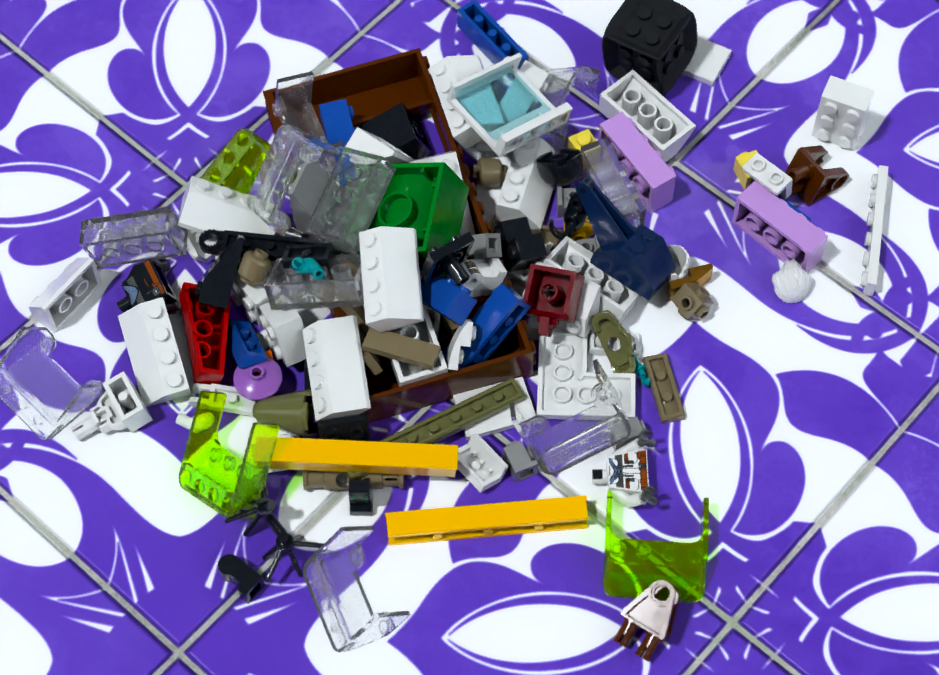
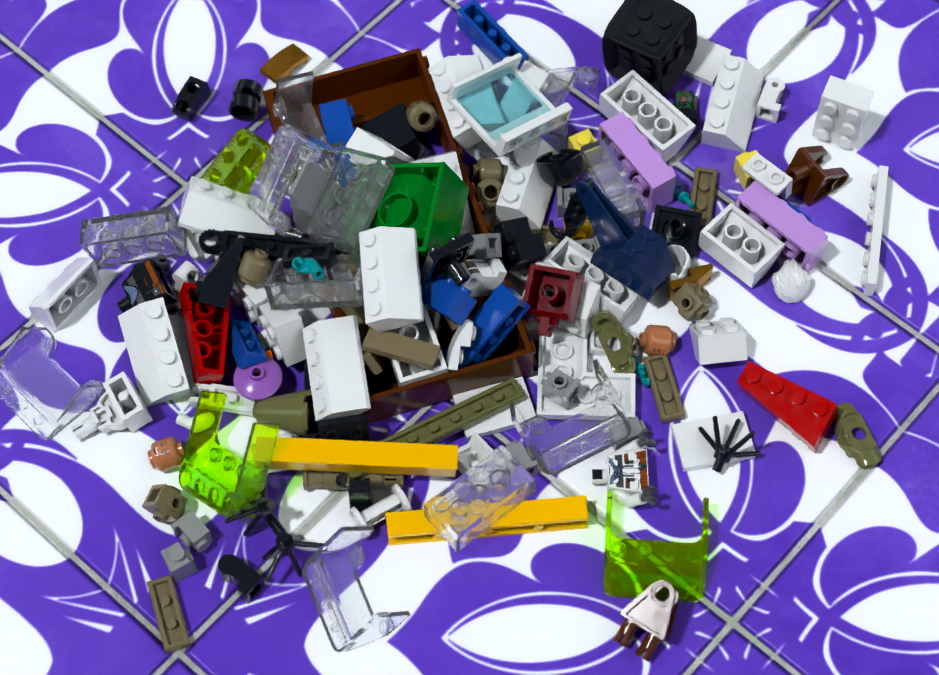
(165, 503): none -> dark tan brick
(166, 454): none -> nougat head
(168, 614): none -> dark tan tile
(179, 562): none -> light grey brick
(185, 273): none -> white leg
(191, 98): none -> black leg
(192, 532): none -> light grey brick
(246, 100): none -> black wheel
(283, 62): none -> pearl gold slope
(376, 512): none -> white hose
(421, 116): none -> dark tan head
(479, 498): none -> clear brick
(488, 192): none -> dark tan head
(563, 393): none -> light grey brick
(657, 340): none -> nougat head
(677, 227): none -> black plate
(683, 197): none -> teal hand
(685, 104): none -> leg
(696, 451): none -> white tile
(703, 193): none -> dark tan tile
(718, 341): none -> white slope
(722, 452): none -> black plant
(732, 104): none -> white slope
(740, 244): none -> white slope
(768, 106): none -> white leg
(793, 406): none -> red wedge
(865, 450): none -> olive piece

